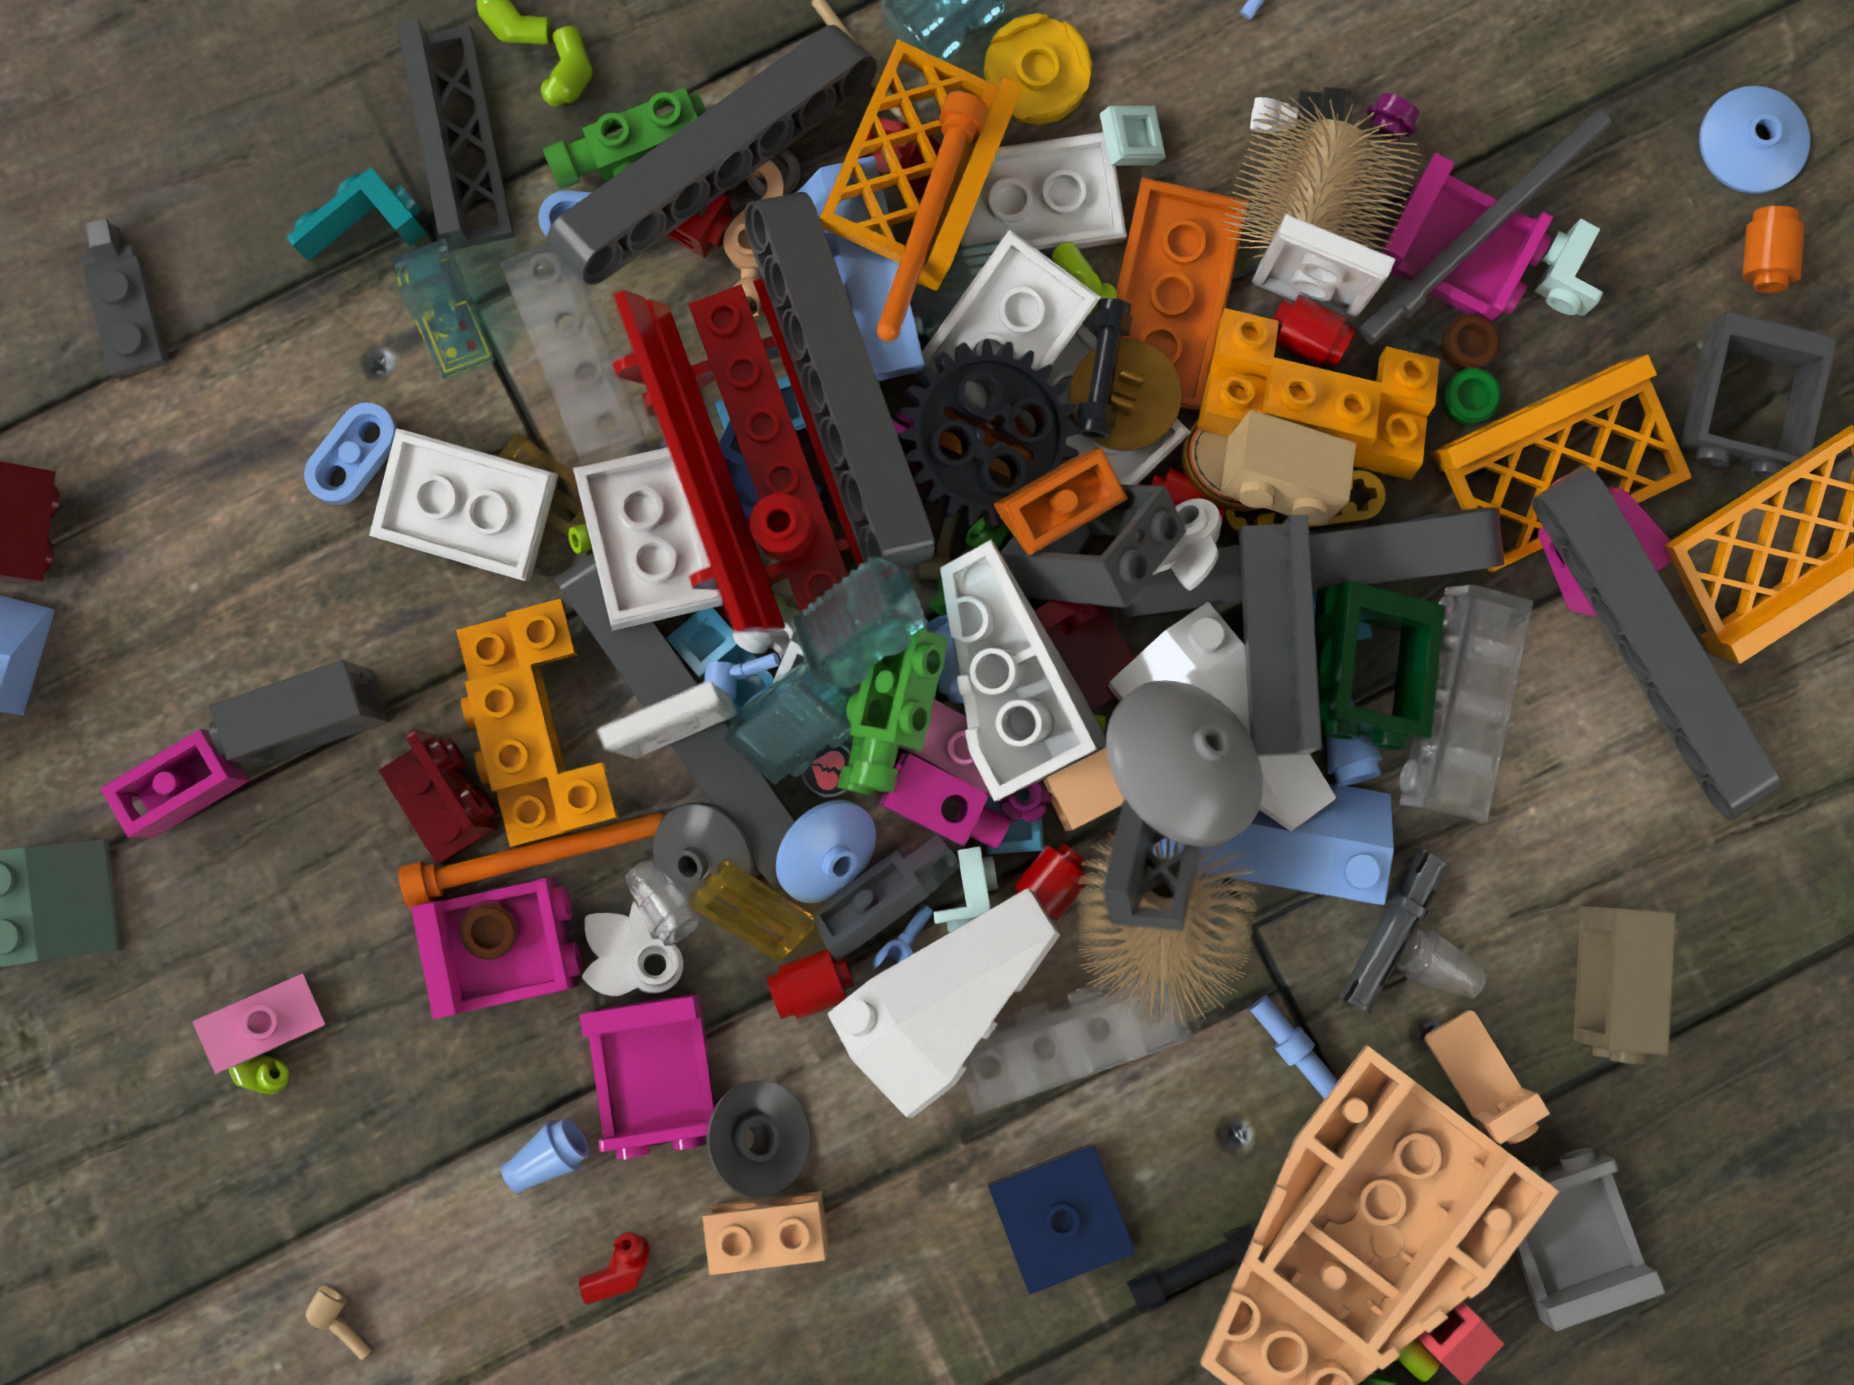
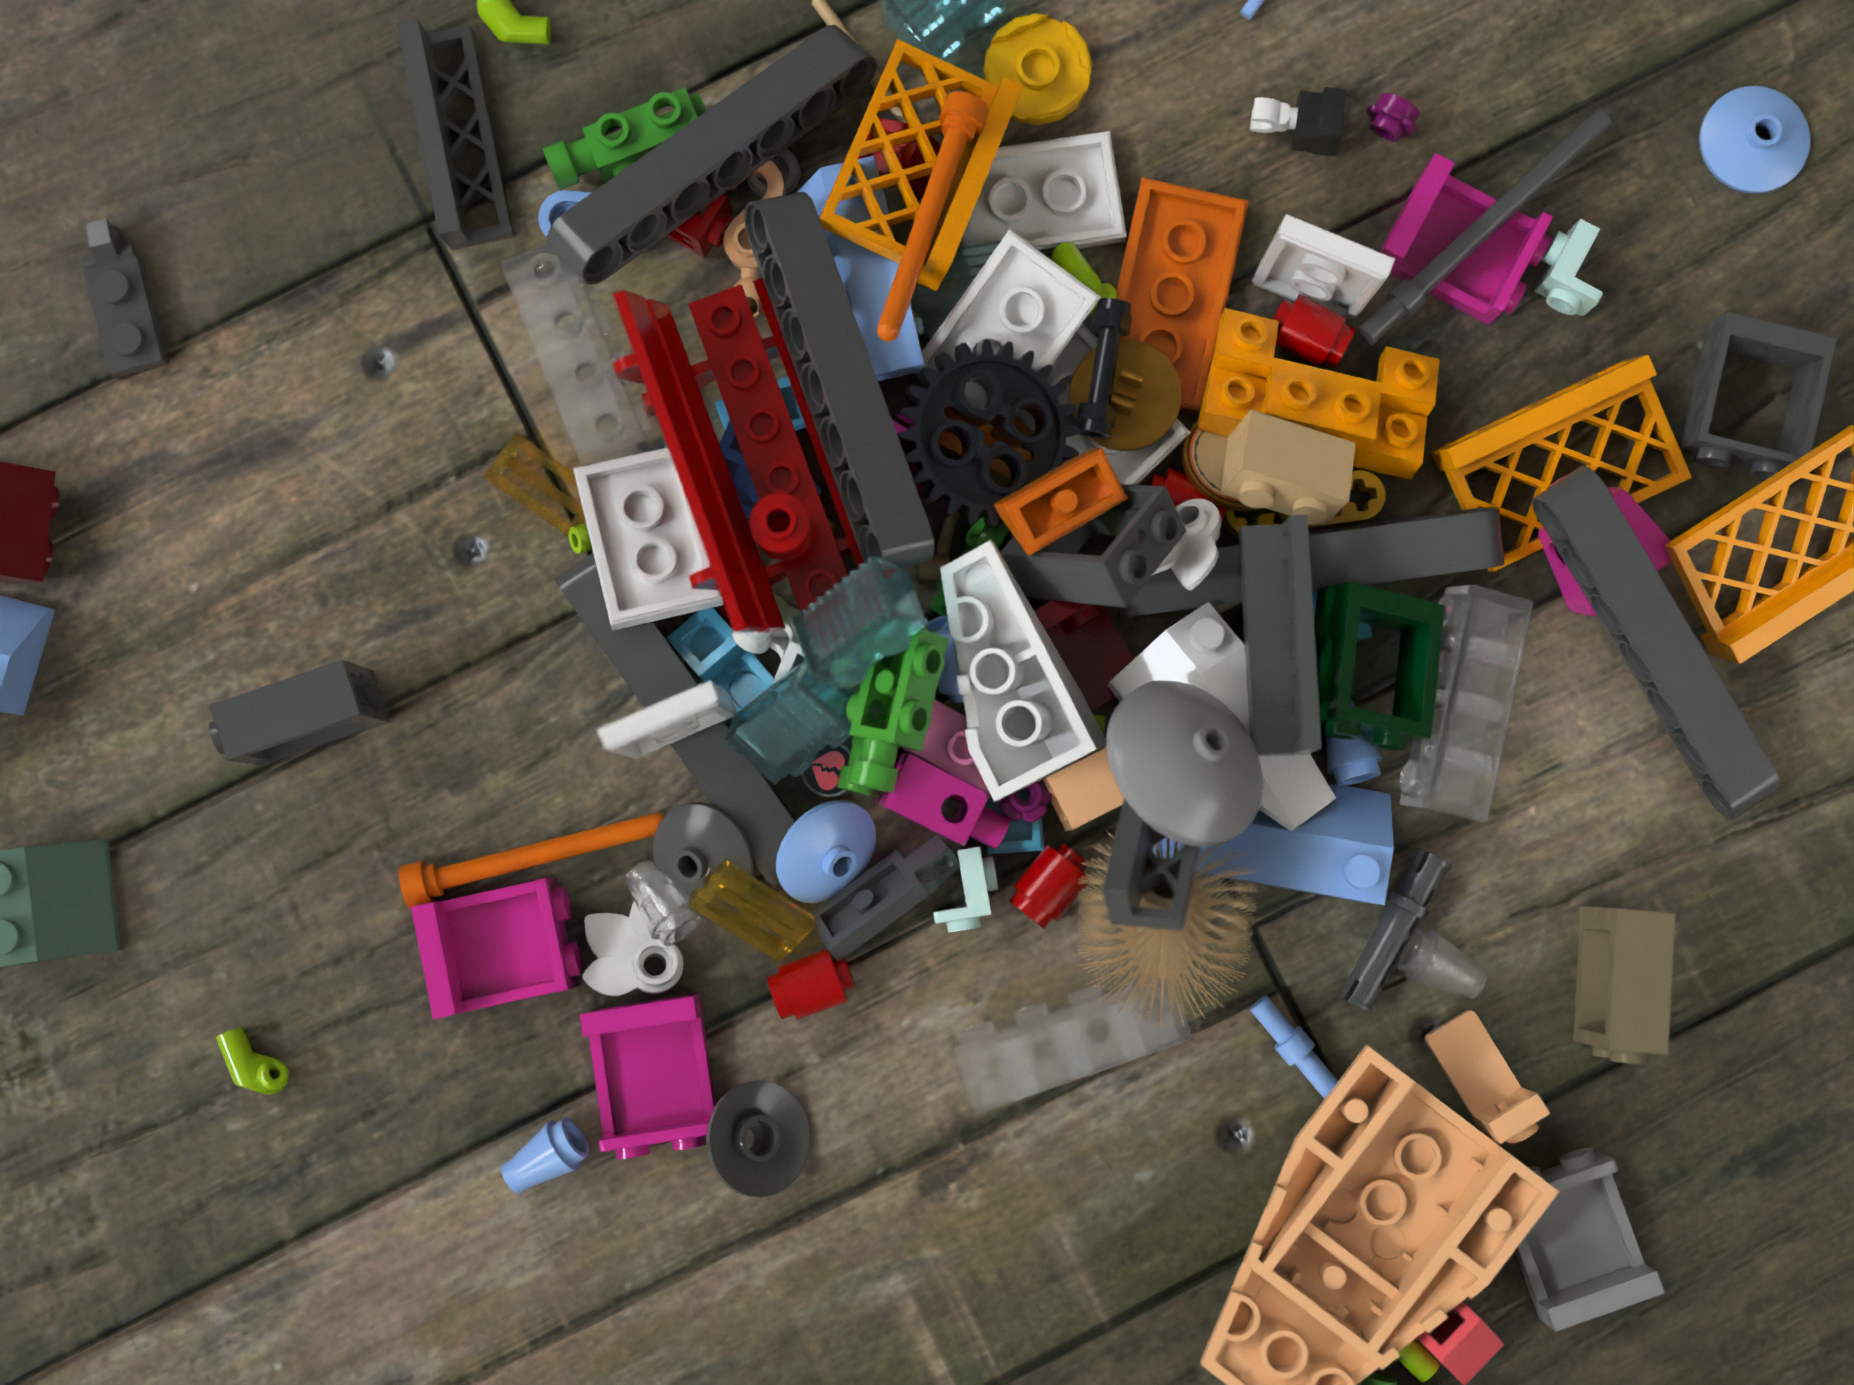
(172, 786): dark pink brick -> none
(258, 1023): bright pink plate -> none
(324, 1313): tan hand -> none
(347, 450): light blue plate -> none
(353, 201): teal bracket -> none
(438, 796): dark red bracket -> none
(442, 308): clear light blue slope -> none
(463, 504): white tile -> none
(489, 929): reddish brown tile -> none
(518, 730): light orange bracket -> none
(571, 73): lime arm -> none
(623, 1271): red arm -> none
(726, 674): light blue hand -> none
(765, 1233): light nougat brick -> none
(901, 948): light blue hand -> none
(931, 1009): white wedge -> none
(1061, 1218): dark blue plate -> none
(1132, 135): light aqua tile -> none
(1151, 1288): black bar -> none
(1323, 178): tan piece -> none
(1470, 342): reddish brown tile -> none
(1471, 397): green tile -> none
(1773, 249): orange brick -> none

